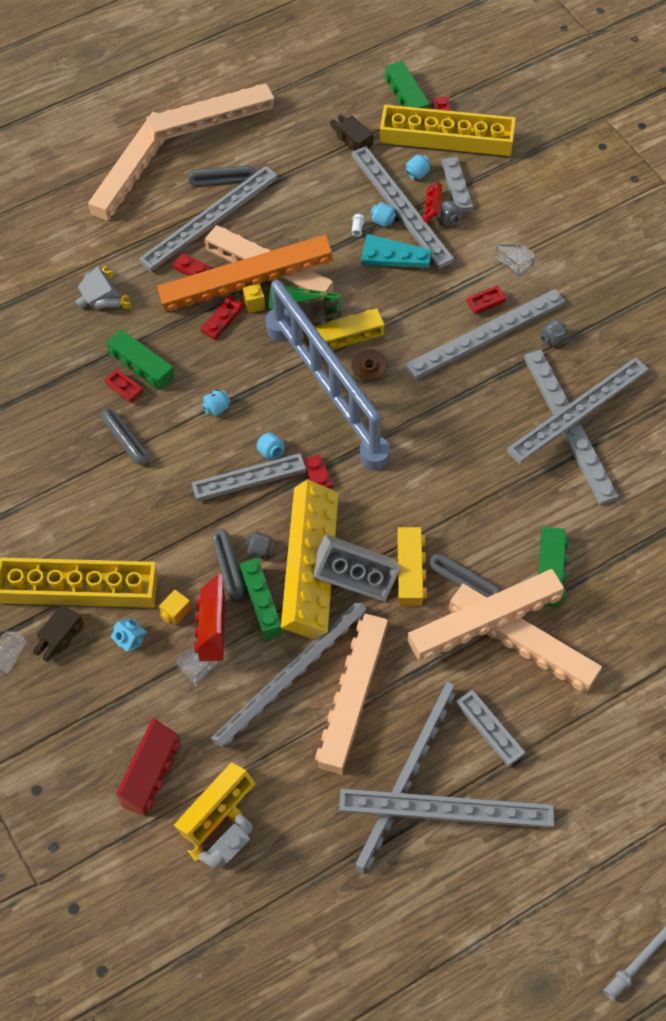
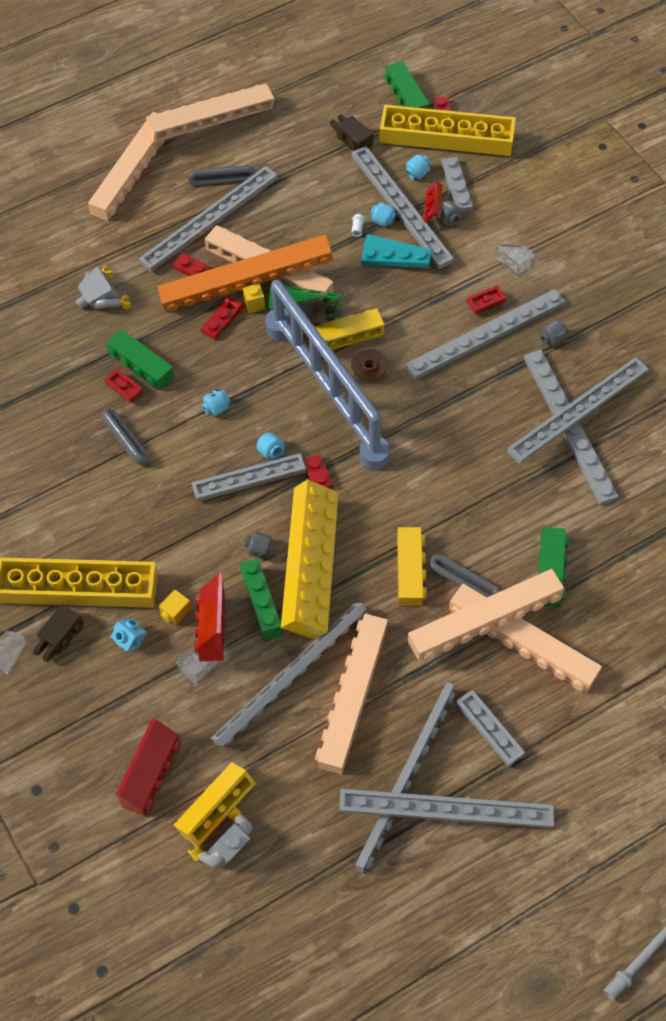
(228, 564): dark grey piece -> none
(355, 568): light grey slope -> none

